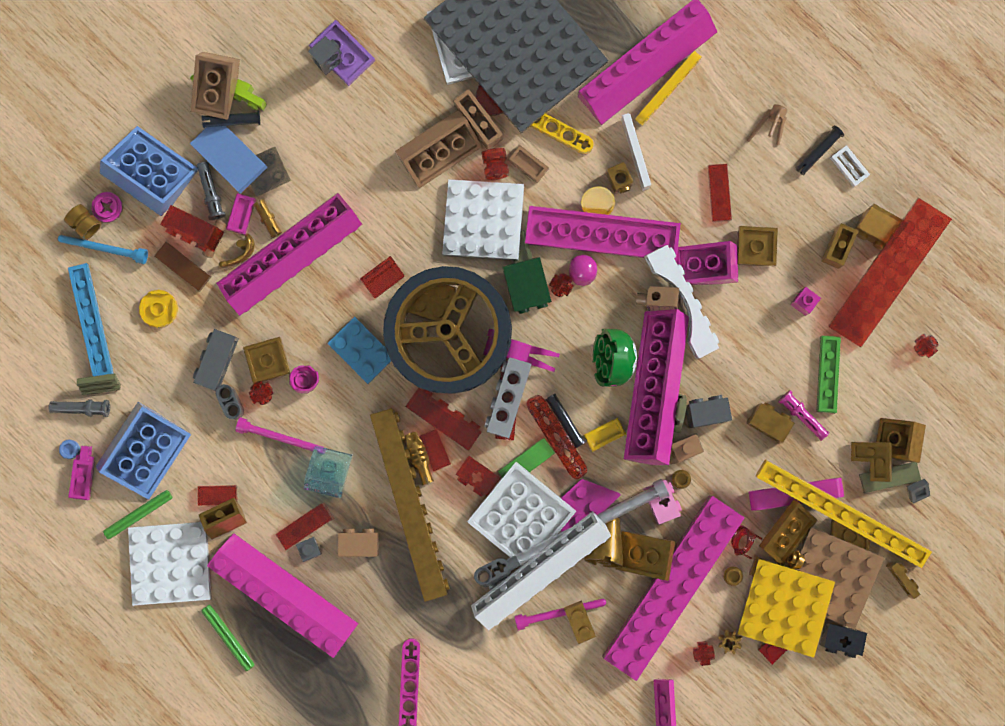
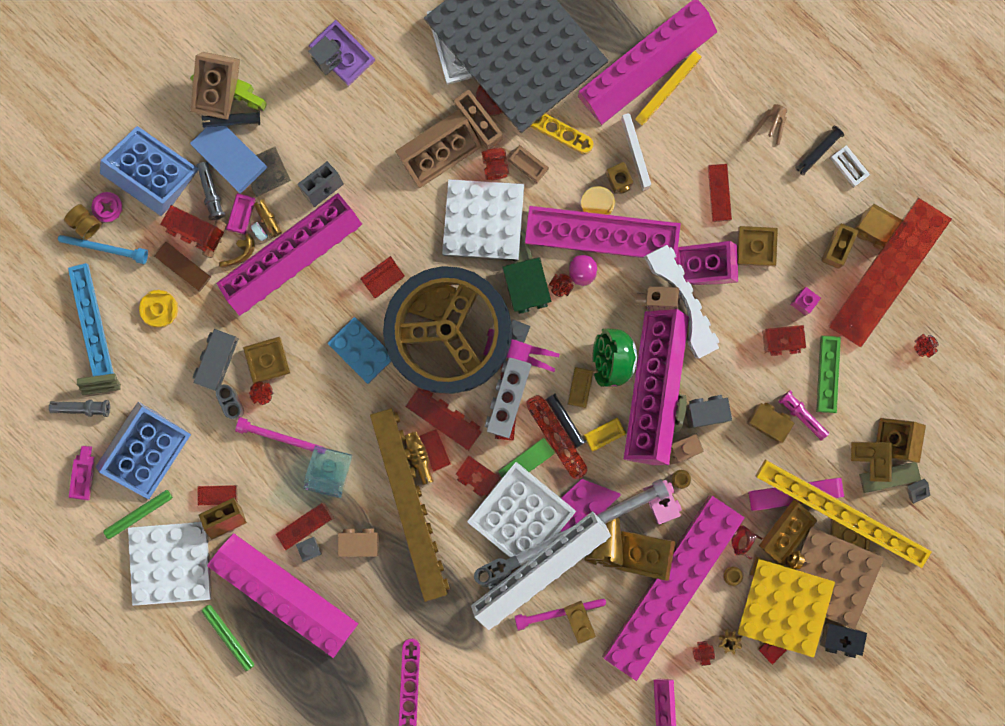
(69, 449): medium blue tile -> none
(259, 231): none -> light aqua tile
(303, 379): dark pink hair -> none
(320, 184): none -> dark grey brick
(519, 331): none -> dark grey plate
(580, 387): none -> pearl gold tile
(794, 335): none -> clear red brick
(899, 573): pearl gold plate -> none

